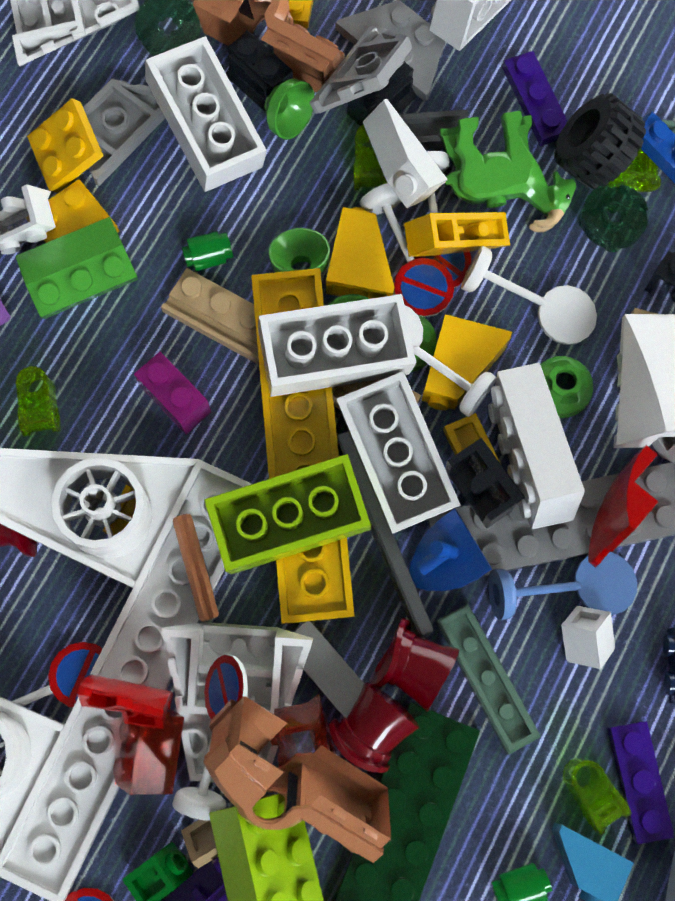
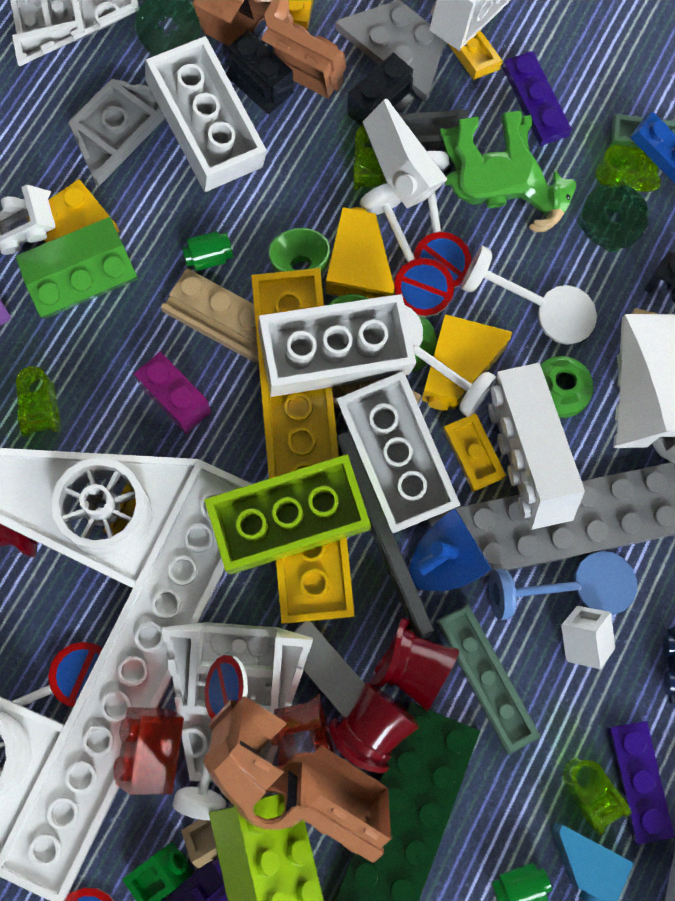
(65, 145): yellow plate -> none
(138, 703): red slope -> none
(195, 567): nougat axle -> none
(289, 108): bright green piece -> none
(363, 69): light grey wing -> none
(455, 233): yellow slope -> none
(478, 56): none -> yellow plate
(483, 482): black window -> none
(600, 141): black tyre -> none
(622, 508): red slope -> none

